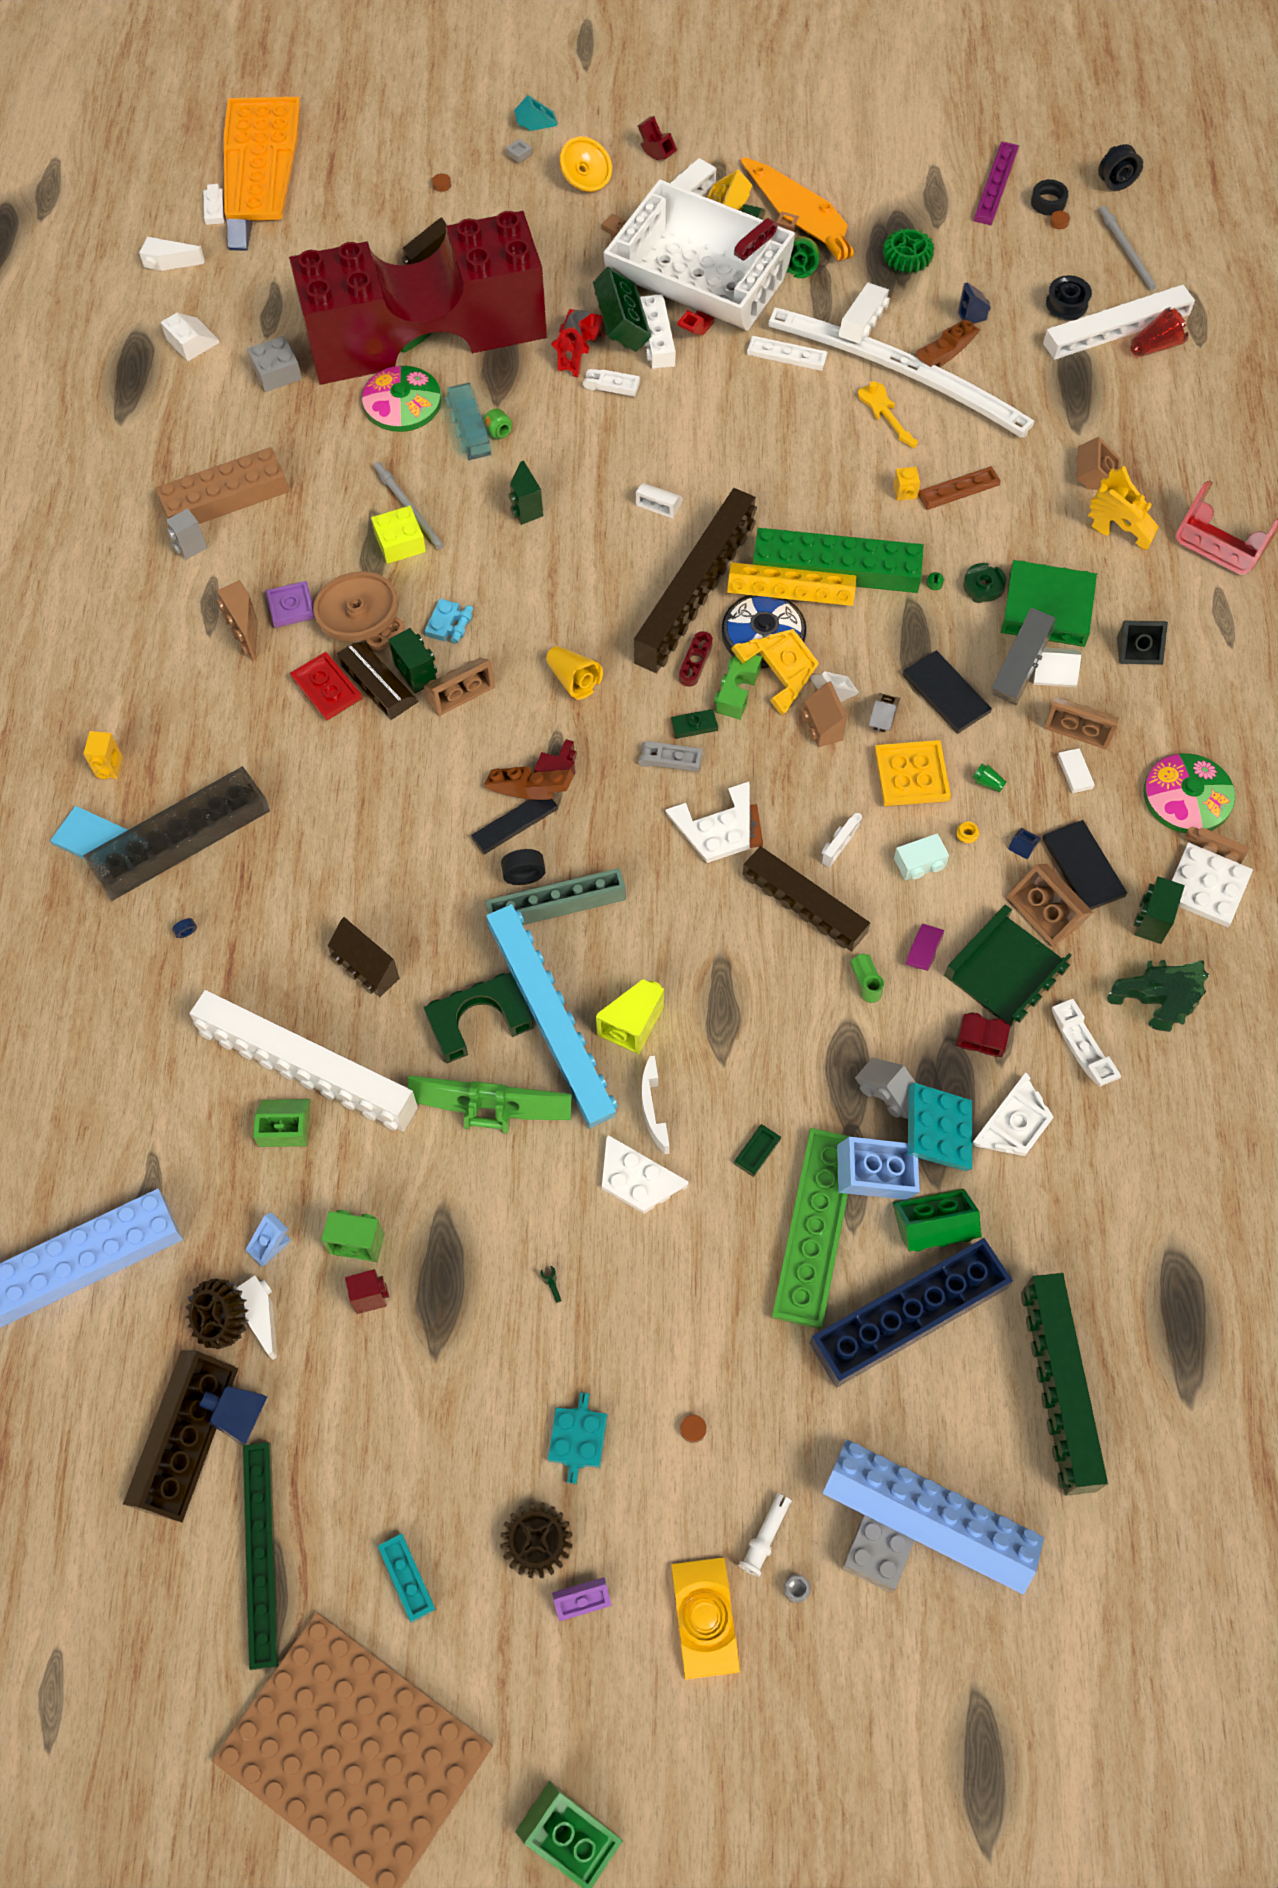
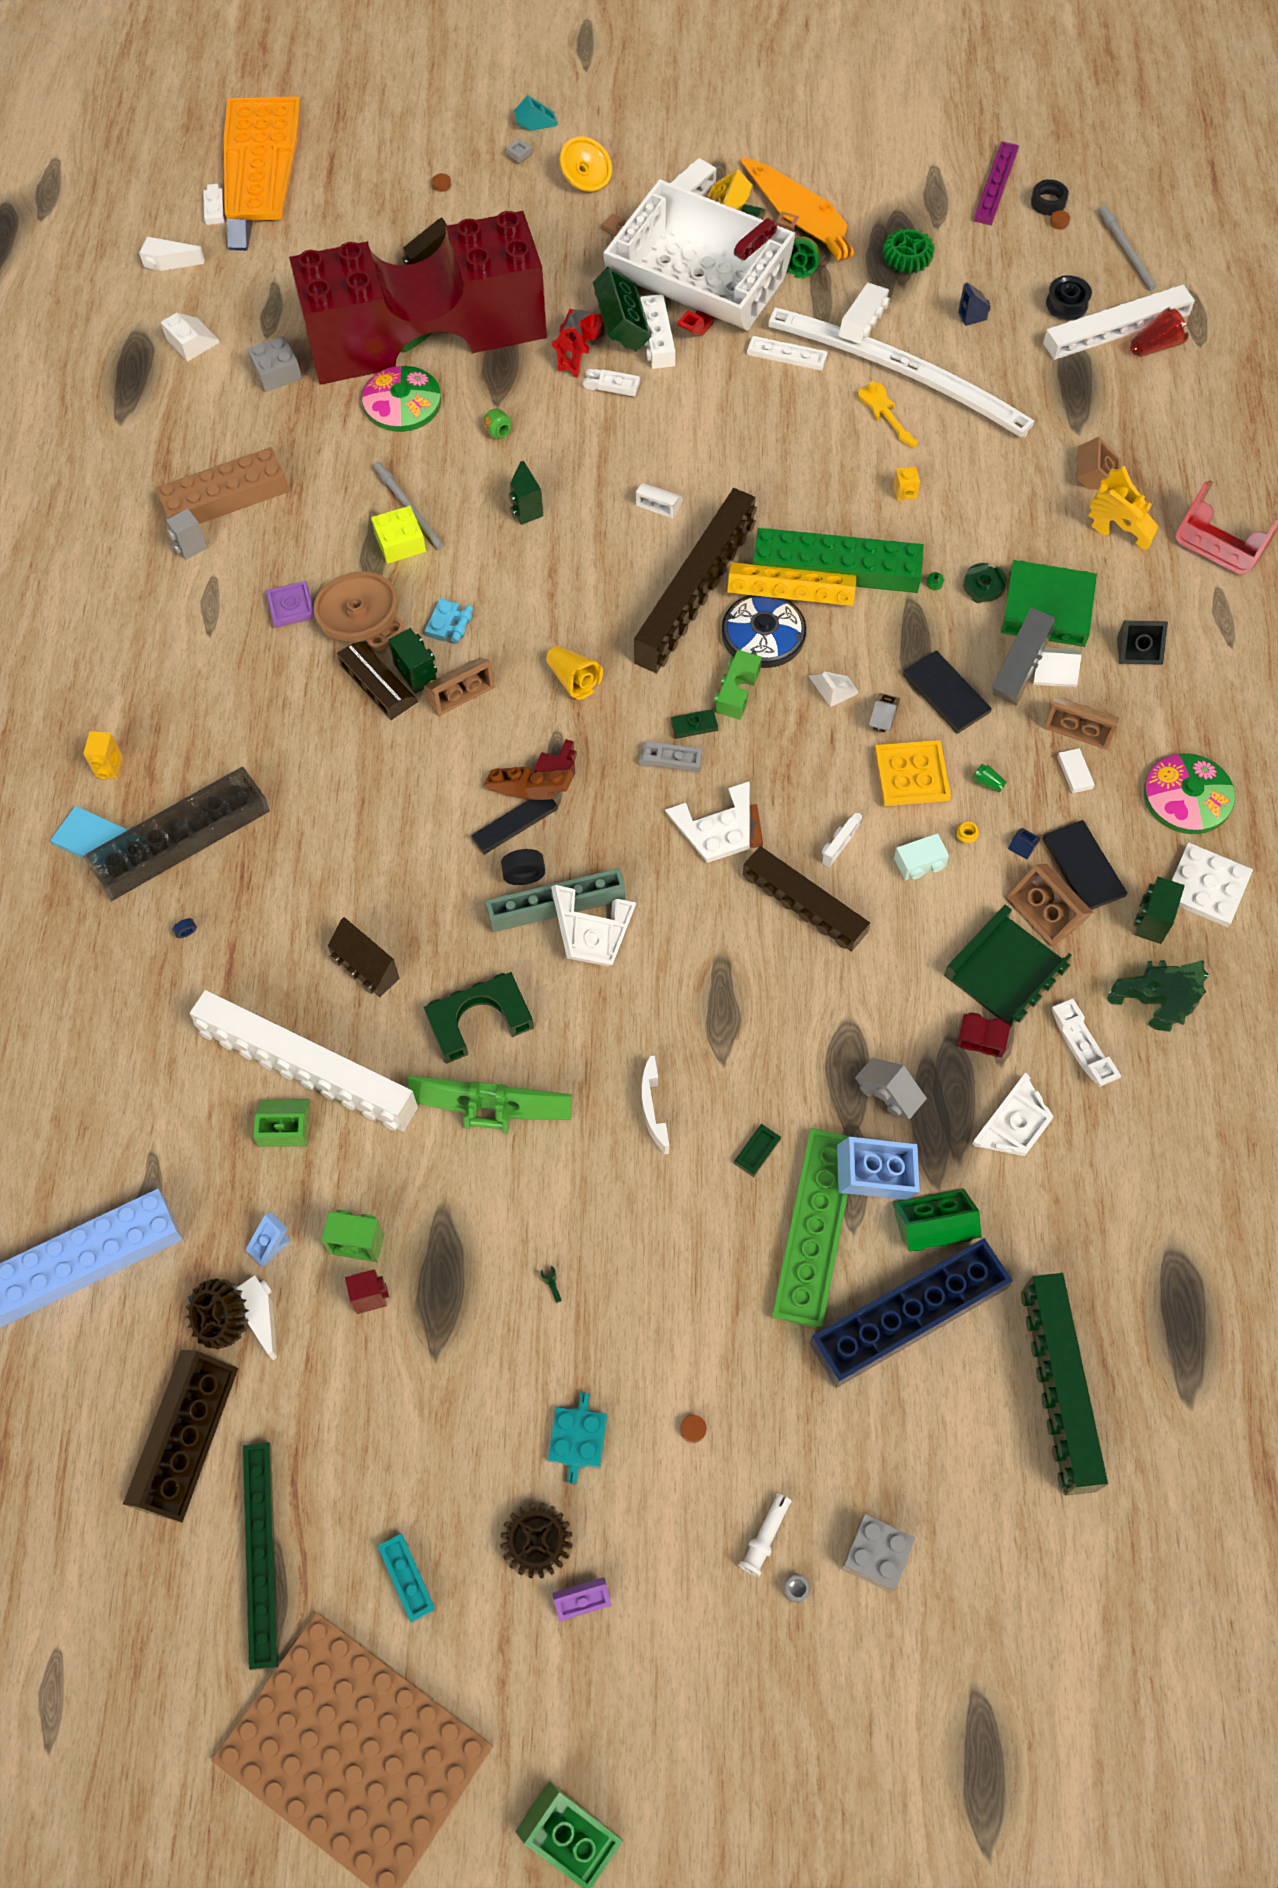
(234, 1412): dark blue torso -> none
(240, 614): medium nougat slope -> none
(326, 686): red plate -> none
(468, 421): clear light blue brick -> none
(551, 1017): medium azure brick -> none
(589, 936): none -> white wing
(632, 1016): neon yellow slope -> none
(637, 1178): white wing -> none
(654, 143): dark red brick -> none
(696, 666): dark red beam -> none
(705, 1618): yellow slope -> none
(788, 660): yellow wing -> none
(825, 716): medium nougat slope -> none
(867, 977): bright green piece -> none
(924, 947): magenta slope -> none
(935, 1516): light blue brick -> none
(939, 1127): teal plate -> none
(949, 345): dark orange slope -> none
(959, 488): dark orange tile -> none
(1120, 167): black wheel -> none
(1217, 844): medium nougat hinge -> none

